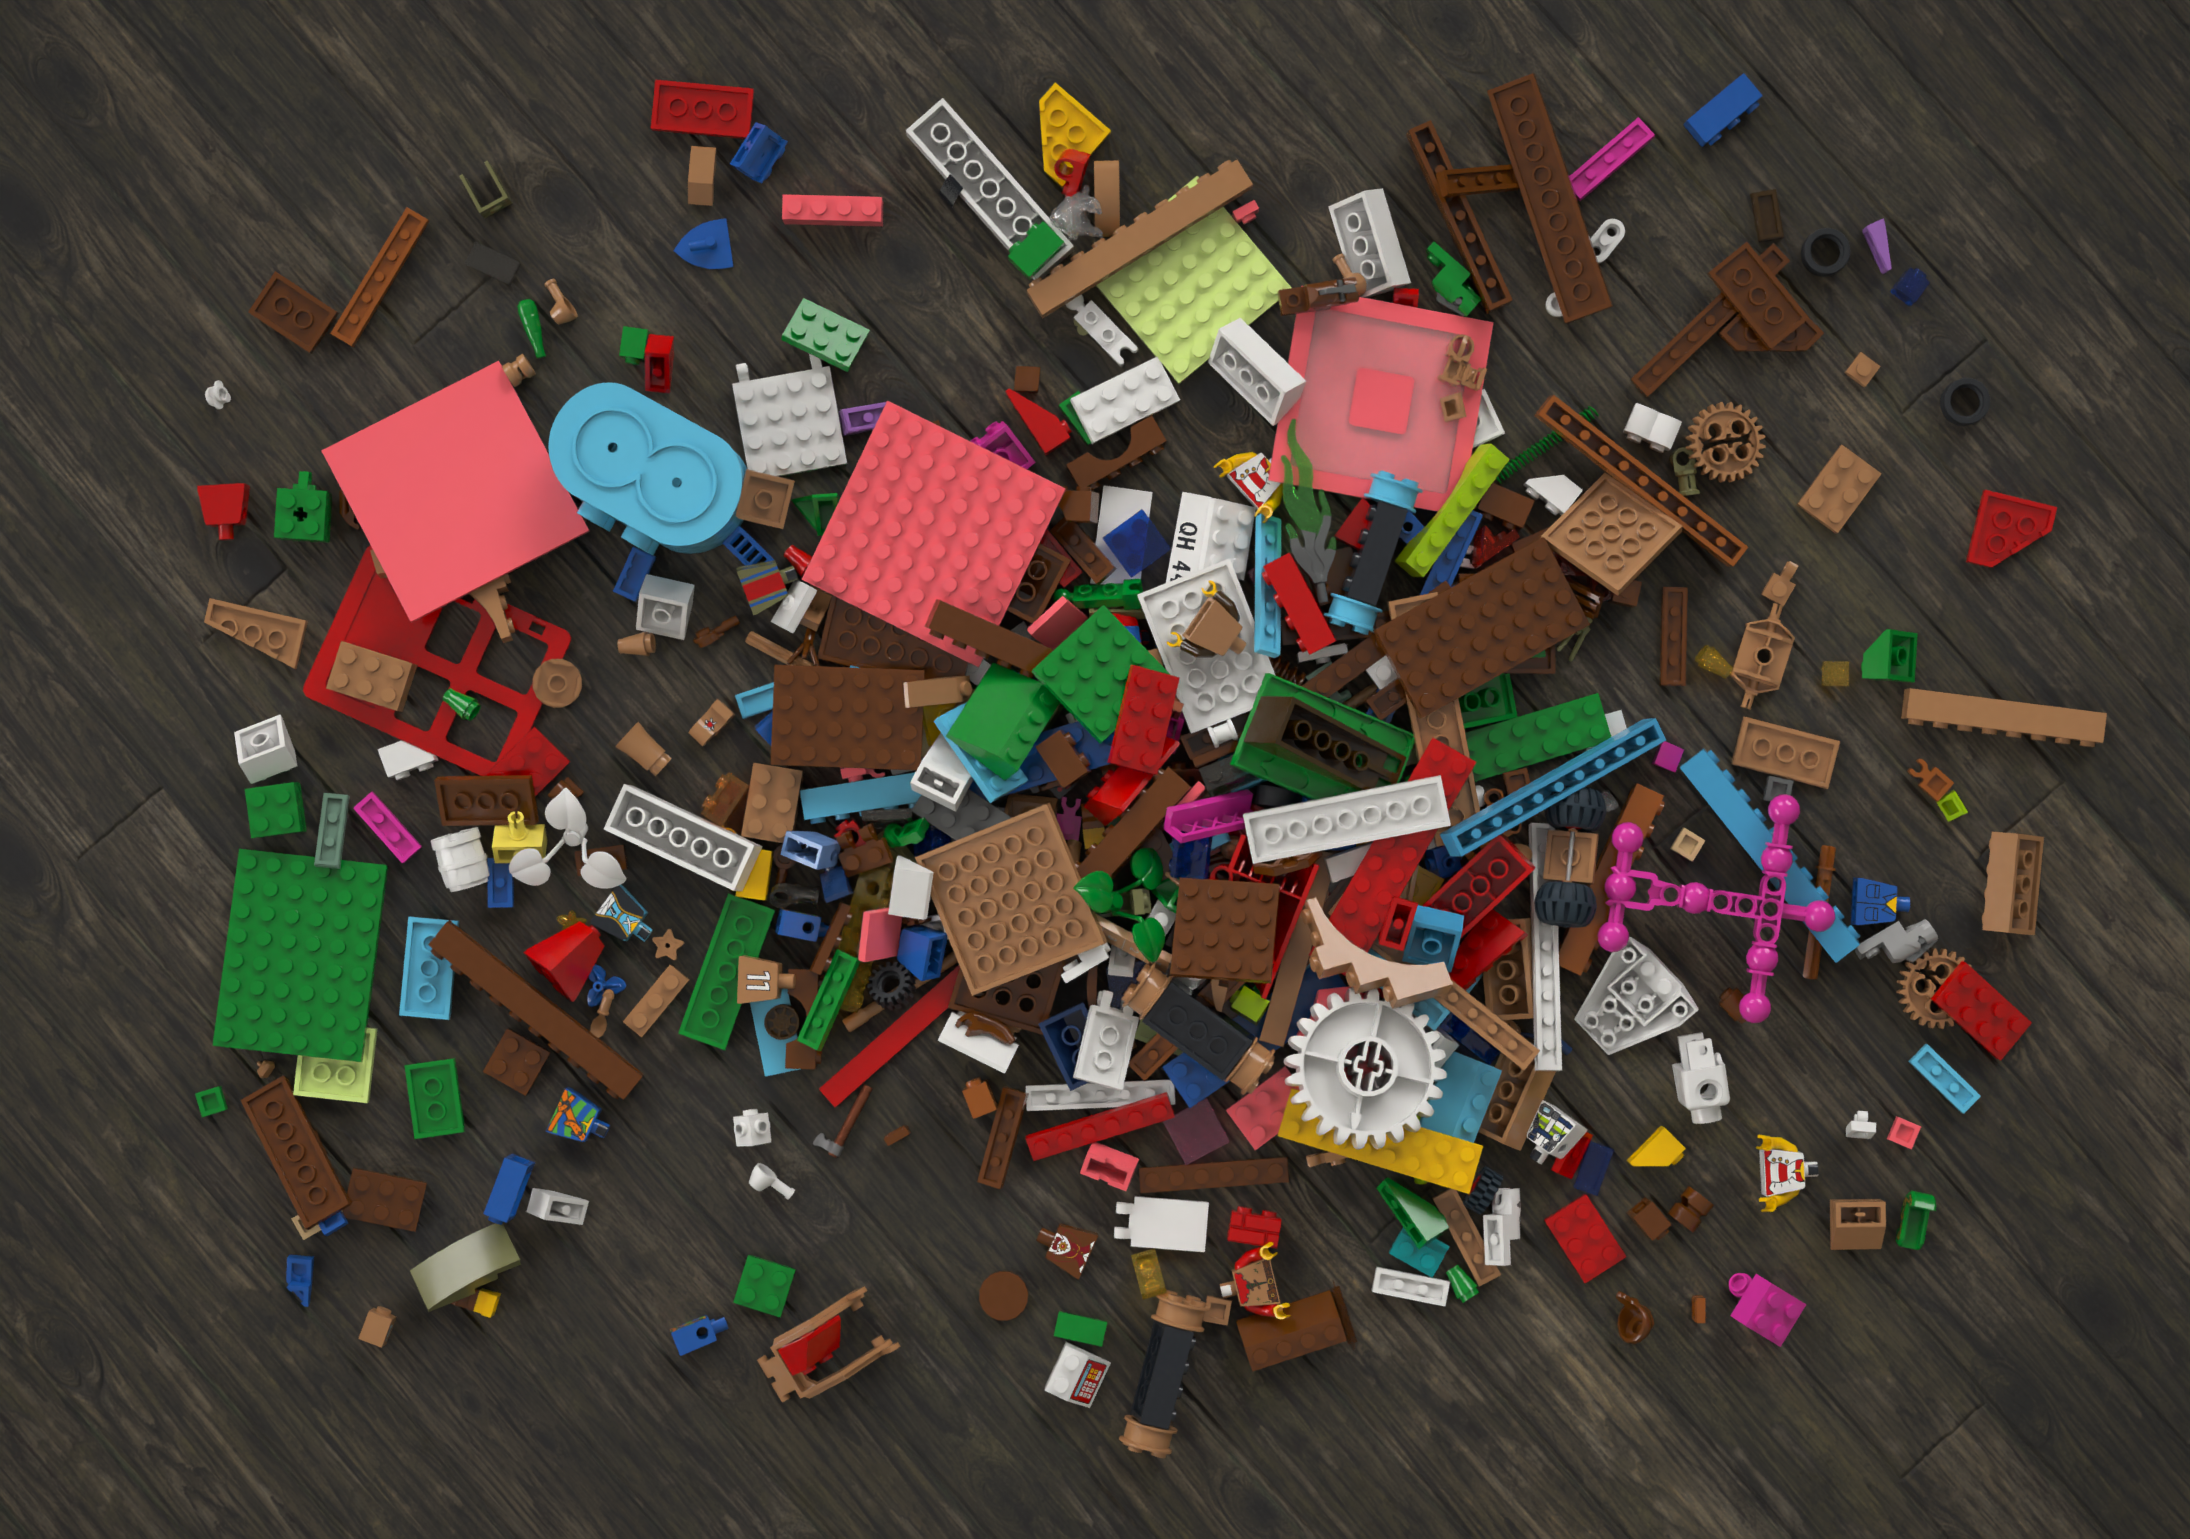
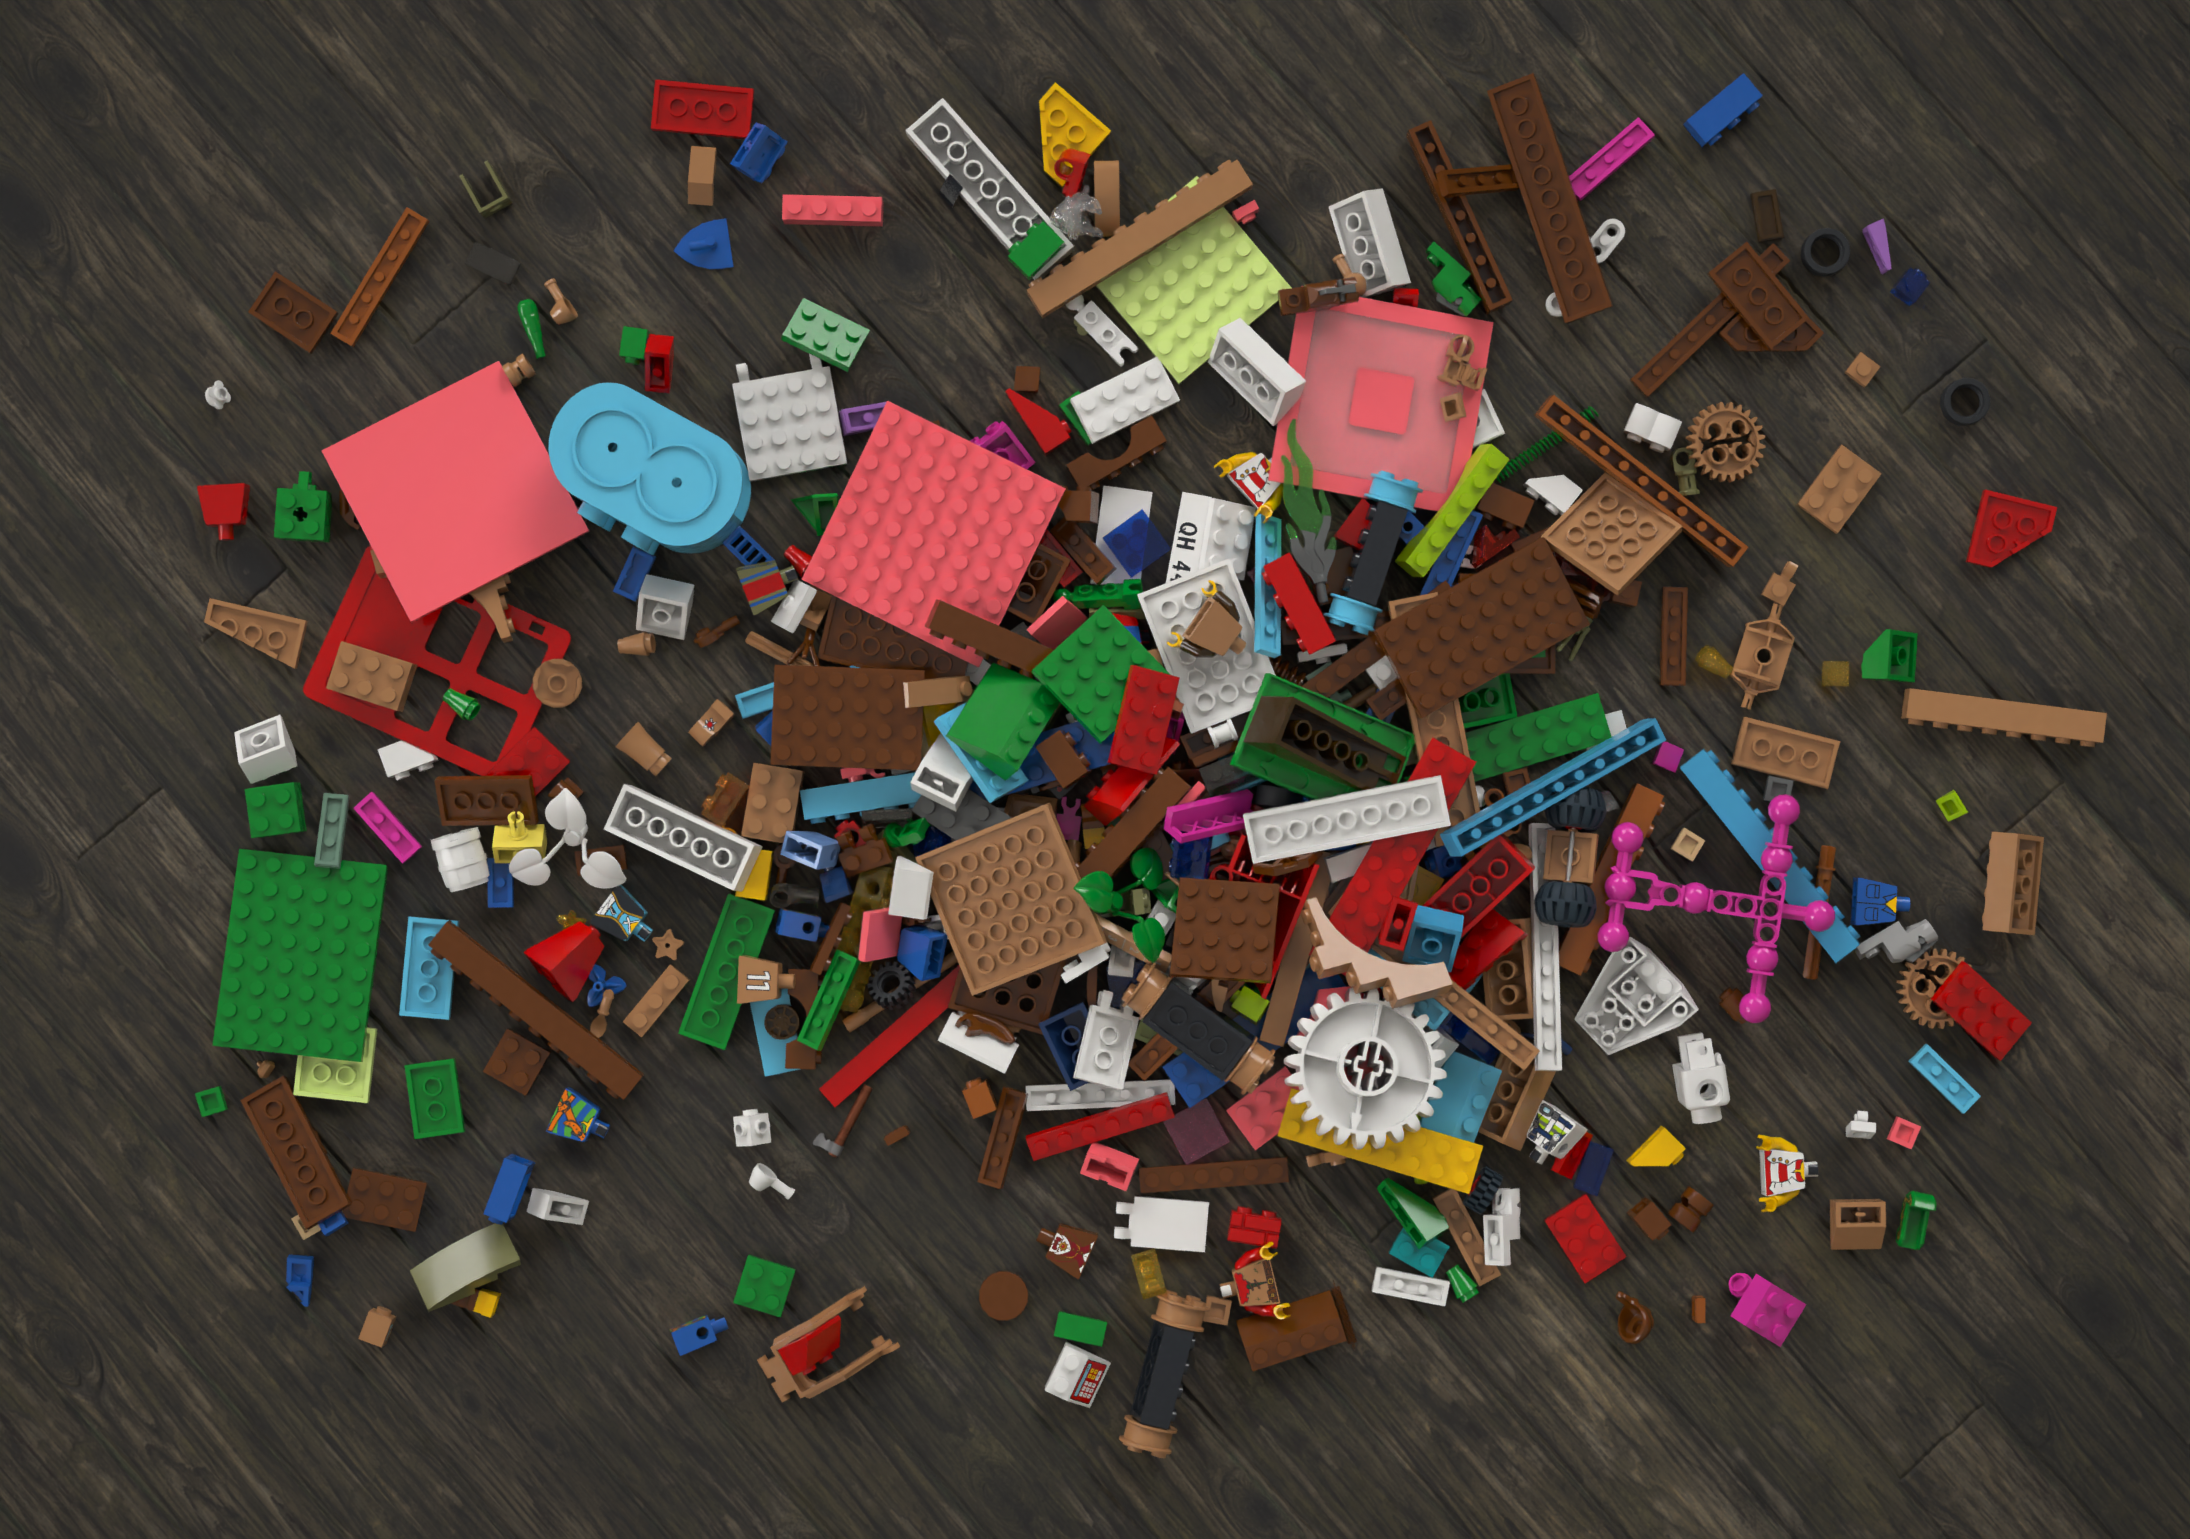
(764, 498): medium nougat plate -> none
(1933, 781): dark orange plate -> none

